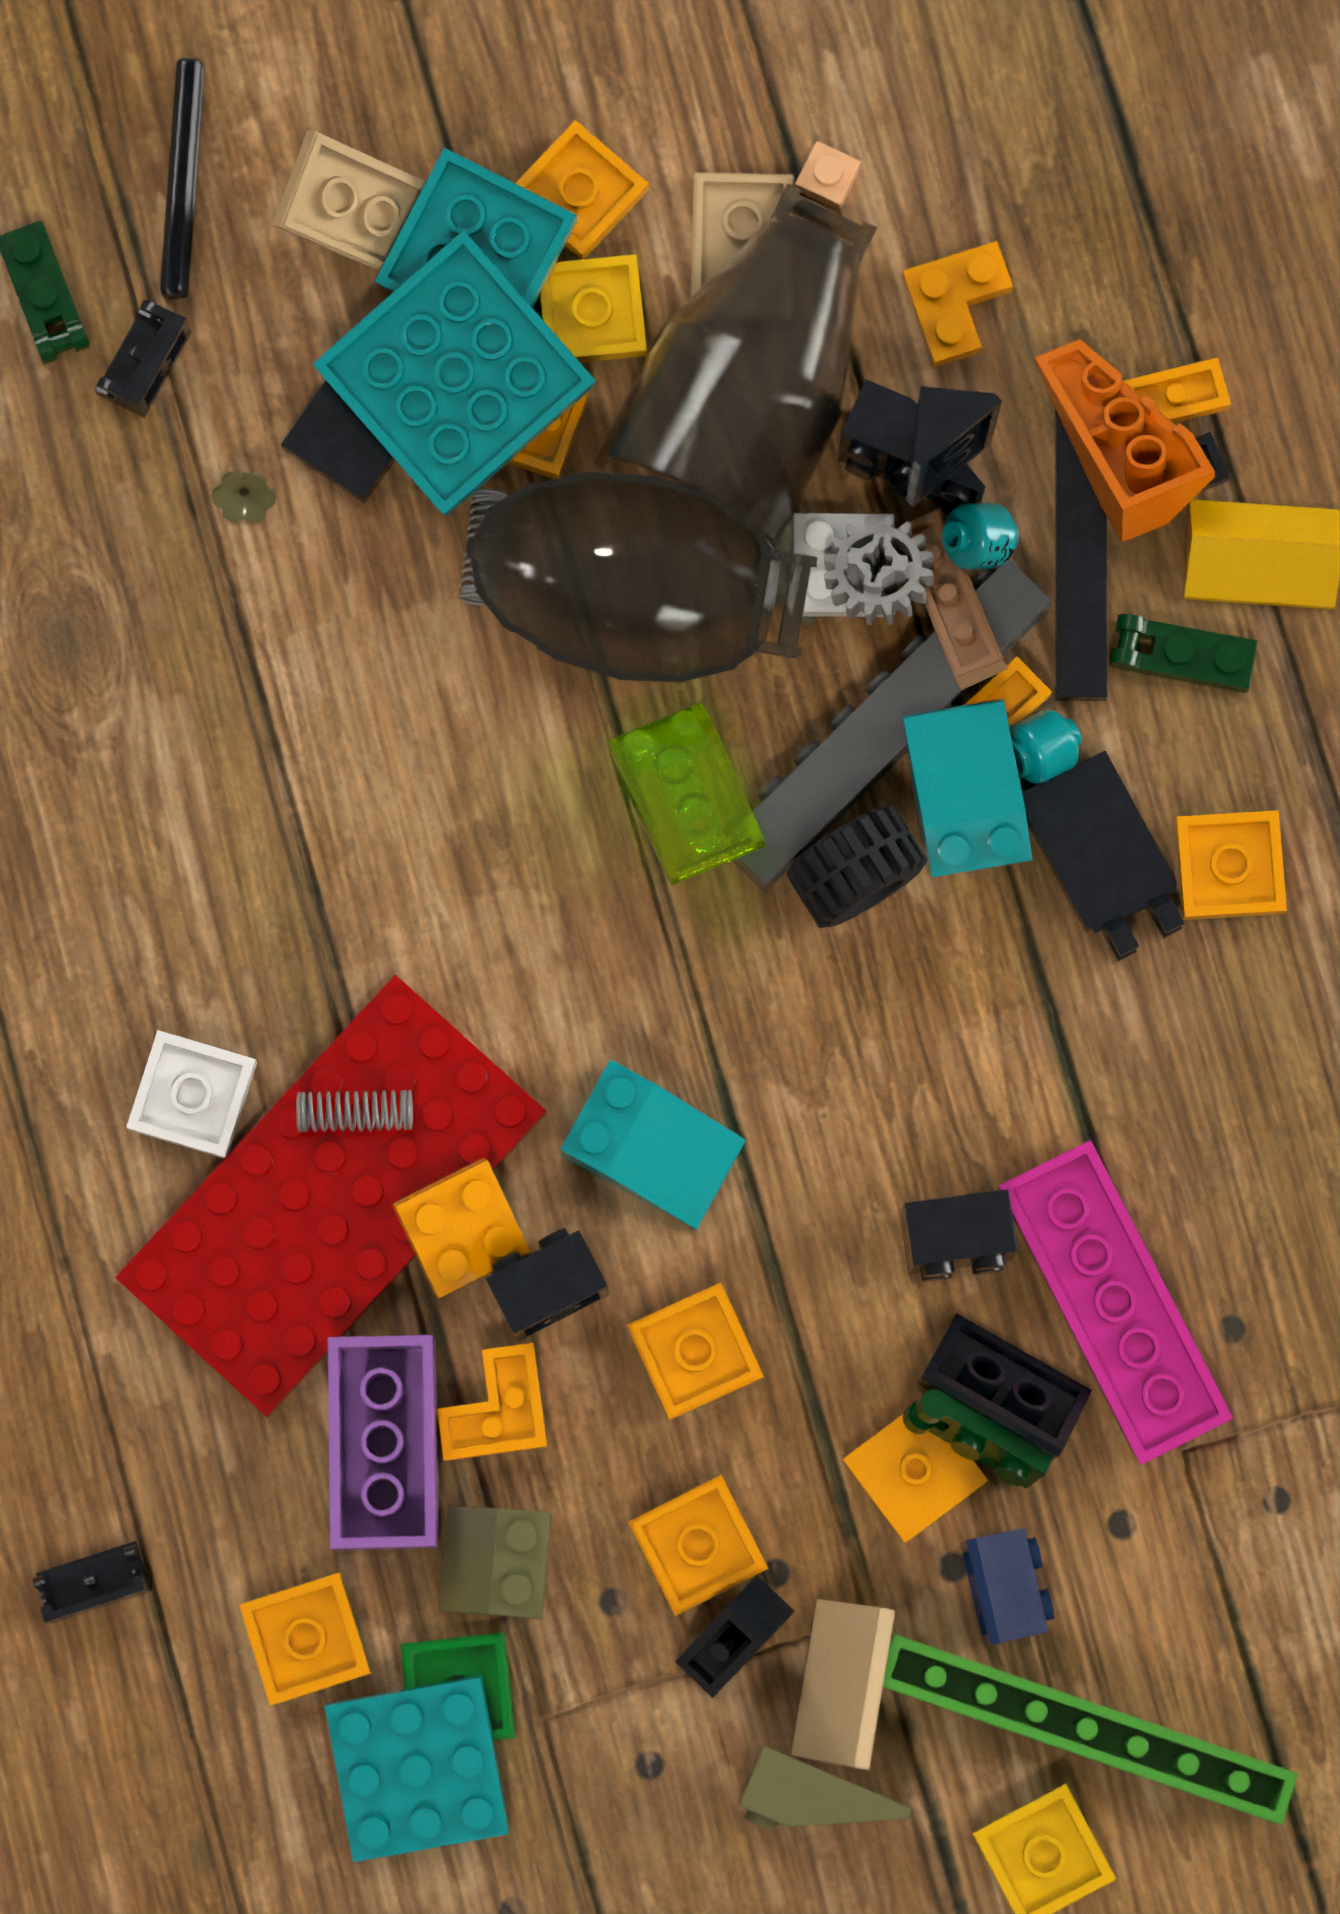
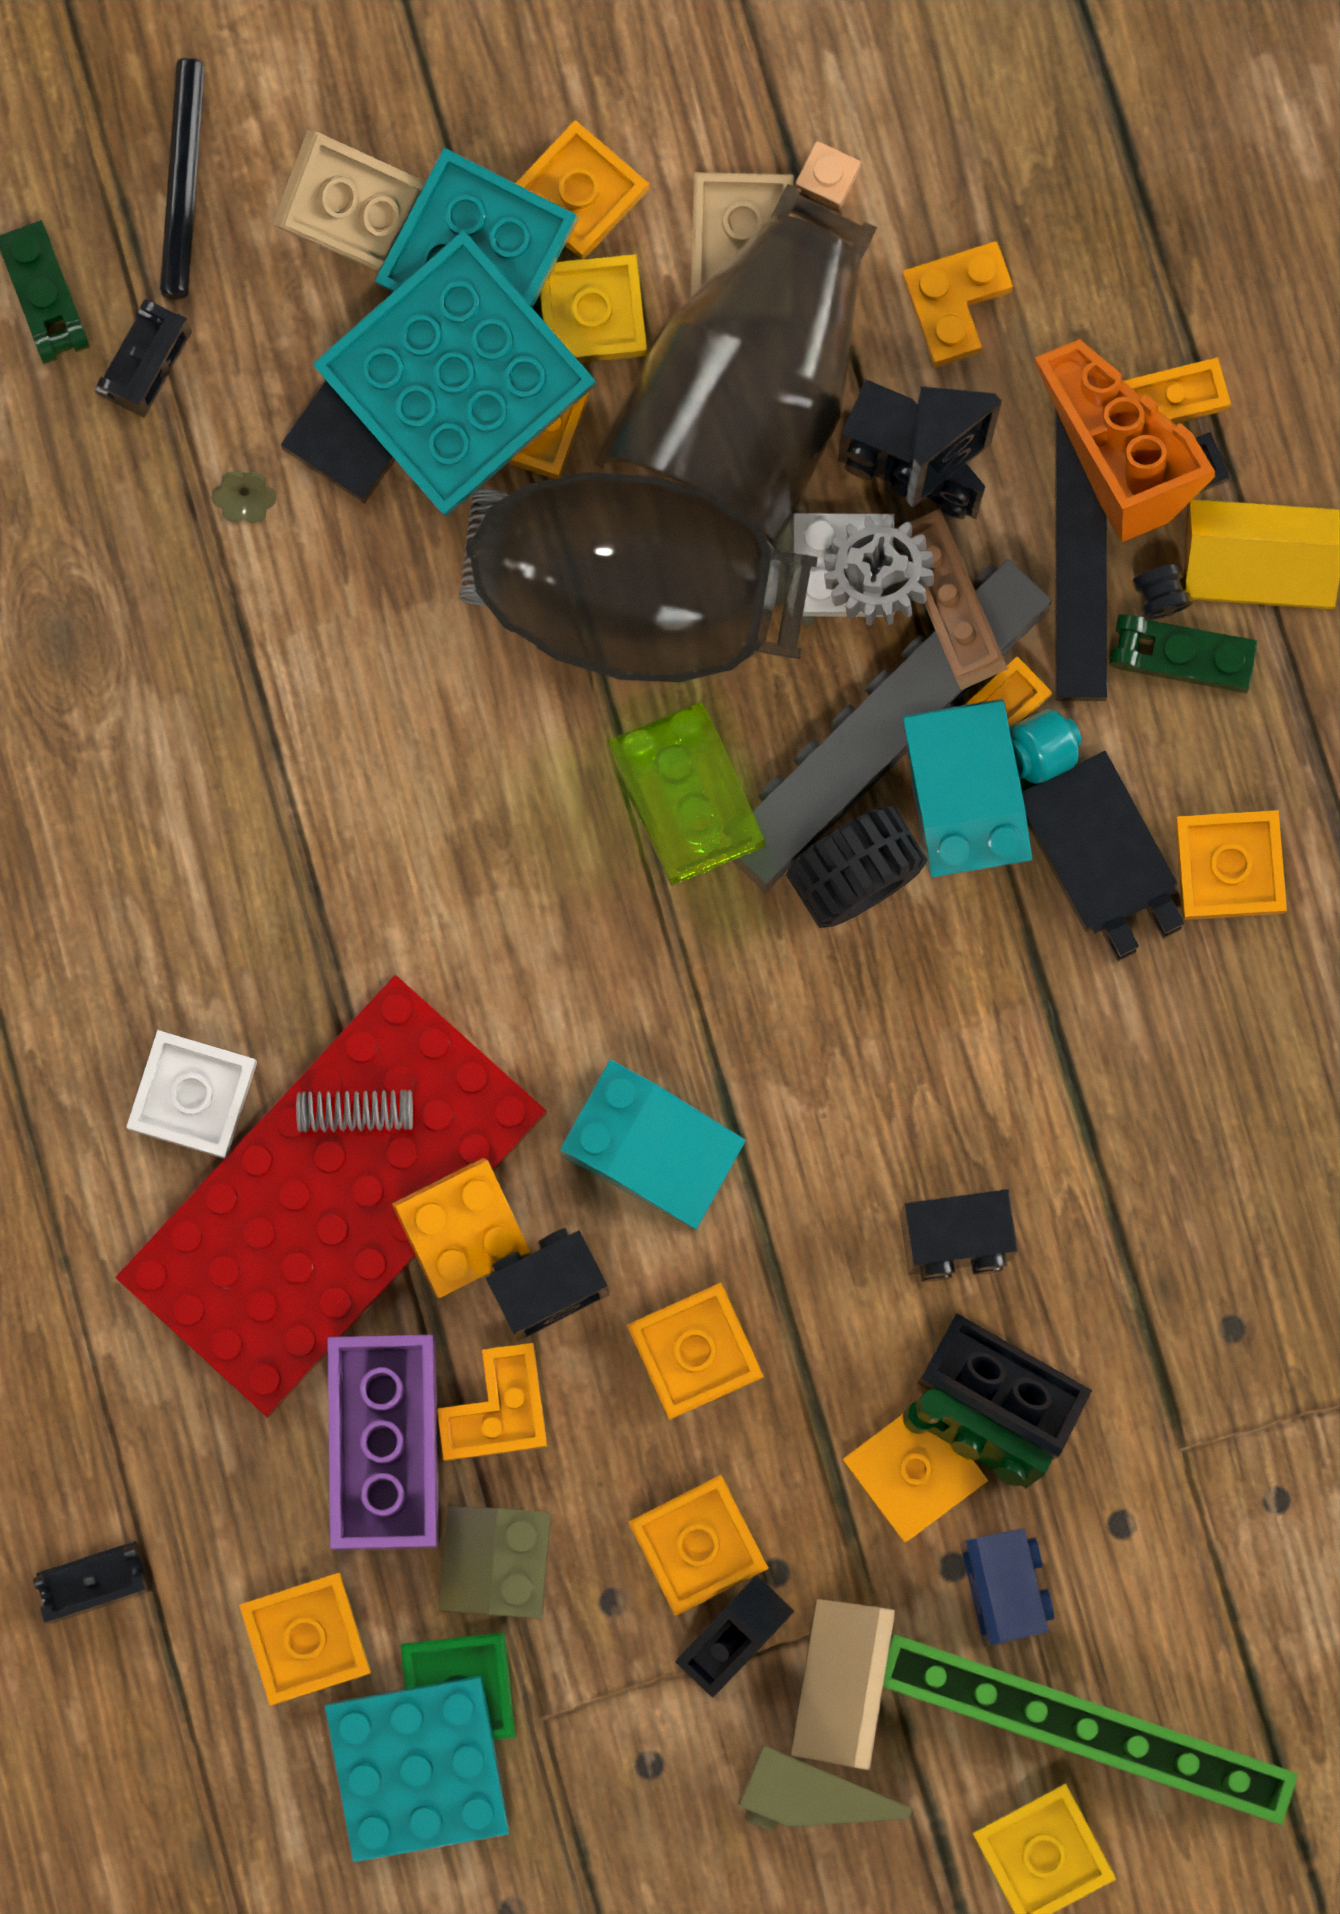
(979, 535): teal head -> none
(1115, 1303): dark pink plate -> none
(1162, 591): none -> black wheel

